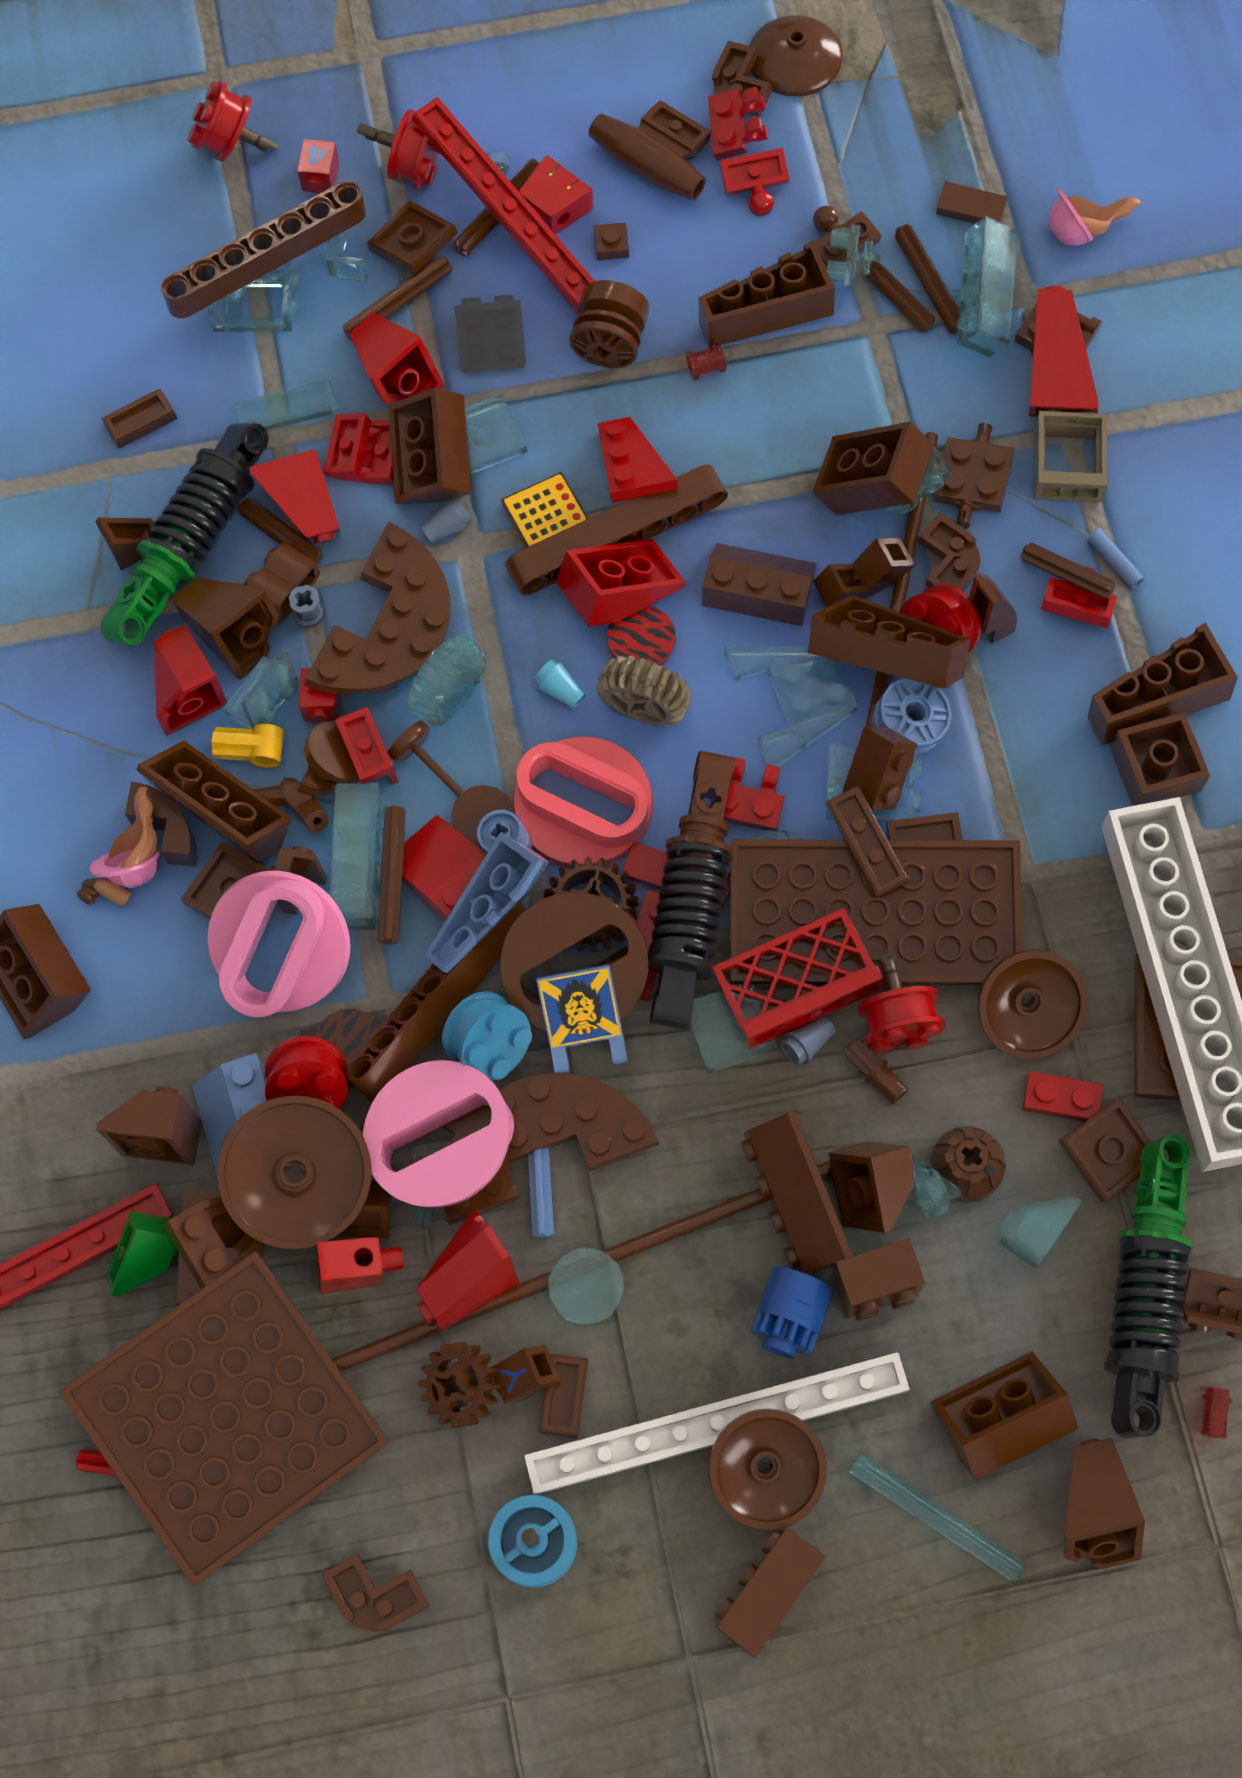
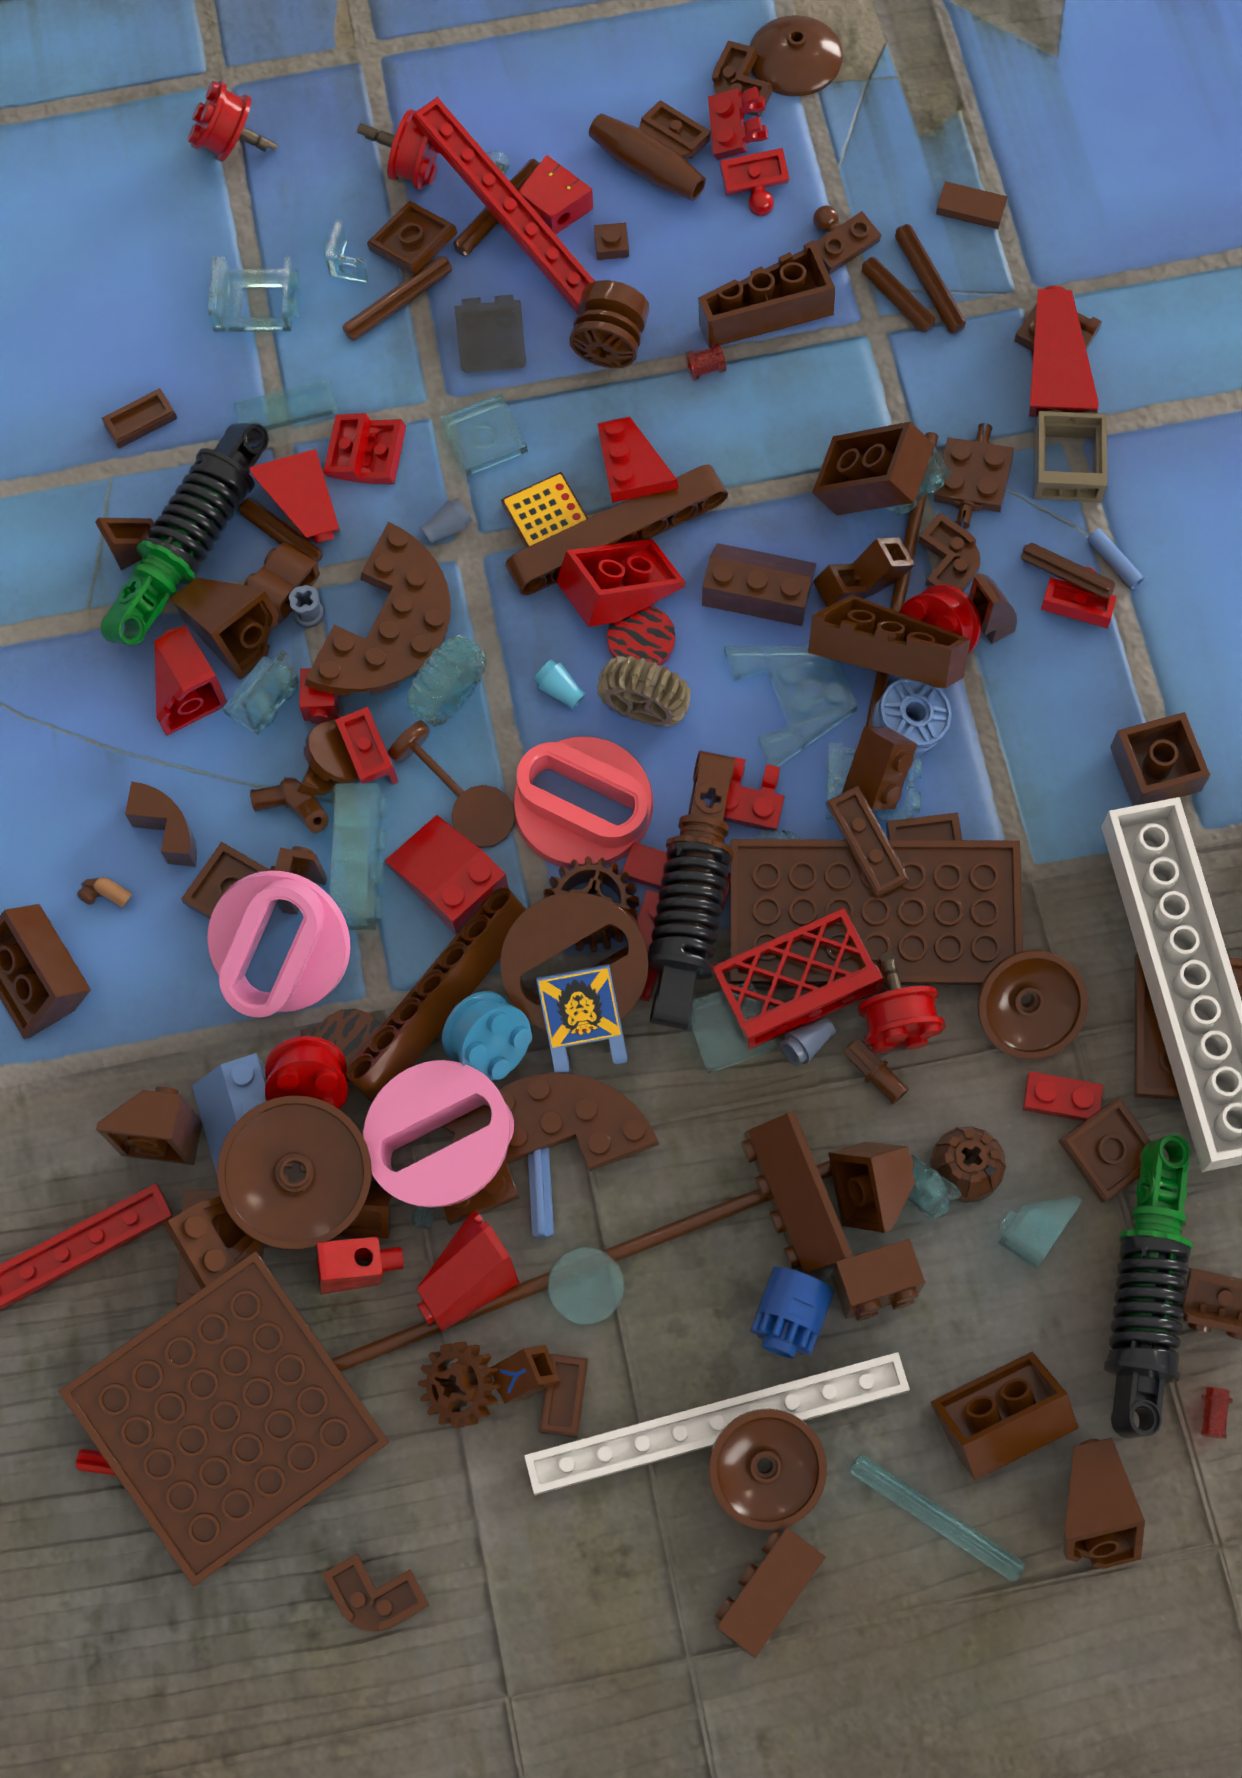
(134, 852): piece -> none
(141, 1253): green slope -> none
(218, 799): reddish brown slope -> none
(259, 745): yellow piece -> none
(282, 239): reddish brown beam -> none
(318, 165): brick -> none
(391, 875): reddish brown axle -> none
(394, 359): red slope -> none
(429, 447): reddish brown slope -> none
(493, 892): medium blue wedge -> none
(504, 822): medium blue wheel -> none
(532, 1541): dark azure wheel -> none
(845, 271): clear light blue hips -> none
(987, 287): clear light blue brick -> none
(1079, 220): piece -> none
(1180, 680): reddish brown wedge -> none

